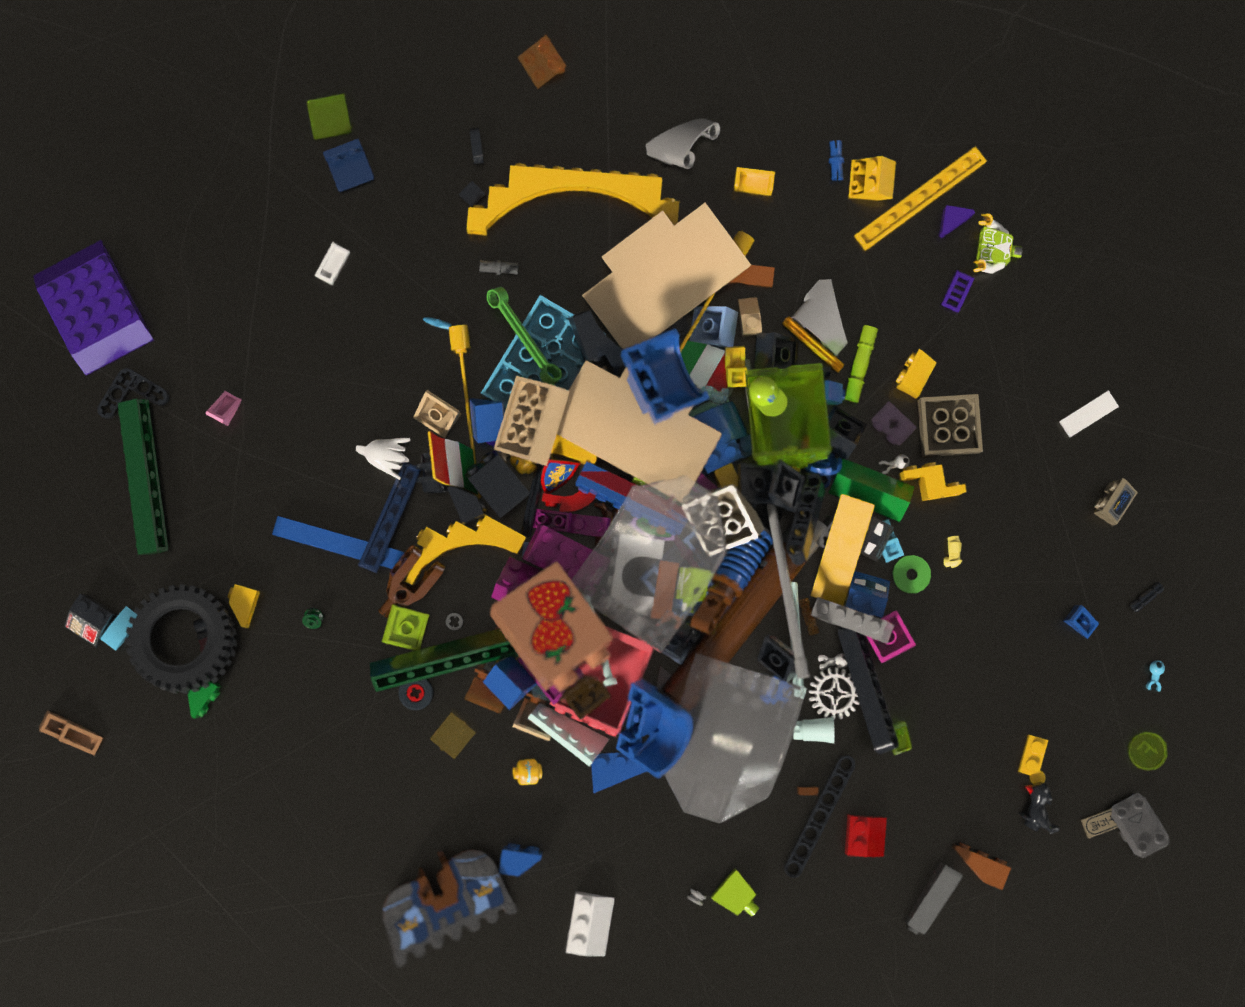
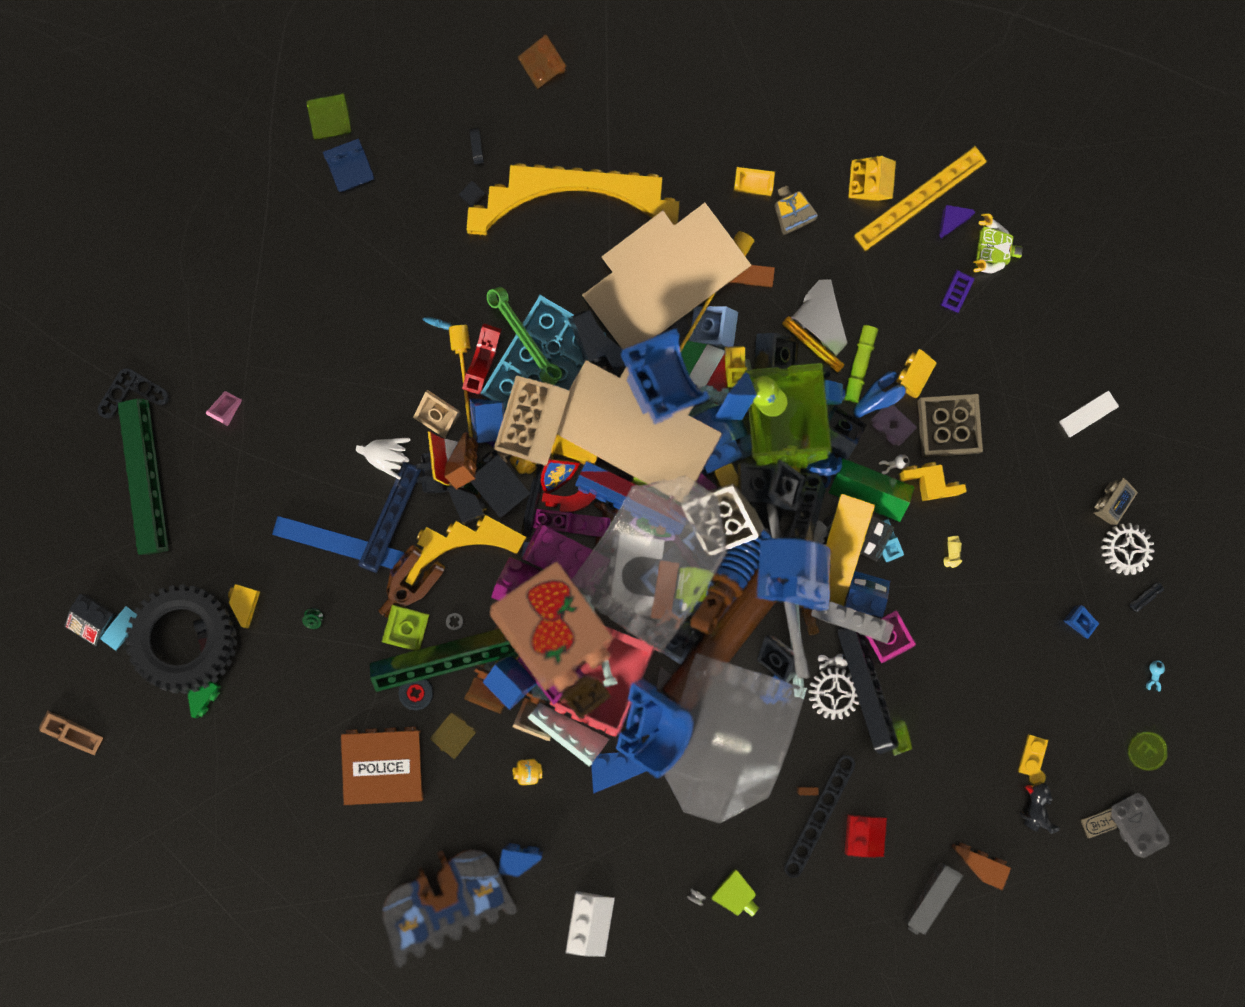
(92, 308): dark purple slope -> none
(332, 263): white tile -> none
(381, 766): none -> dark orange panel
(462, 462): none -> dark orange slope
(483, 359): none -> red arch
(498, 267): dark grey pin -> none
(675, 144): light grey panel -> none
(737, 400): none -> blue slope
(749, 317): tan slope -> none
(793, 210): none -> torso
(802, 563): none -> blue piece
(815, 730): light aqua plant -> none
(836, 160): blue pin -> none
(878, 399): none -> blue animal
(923, 574): bright green tile -> none
(1127, 556): none -> white gear

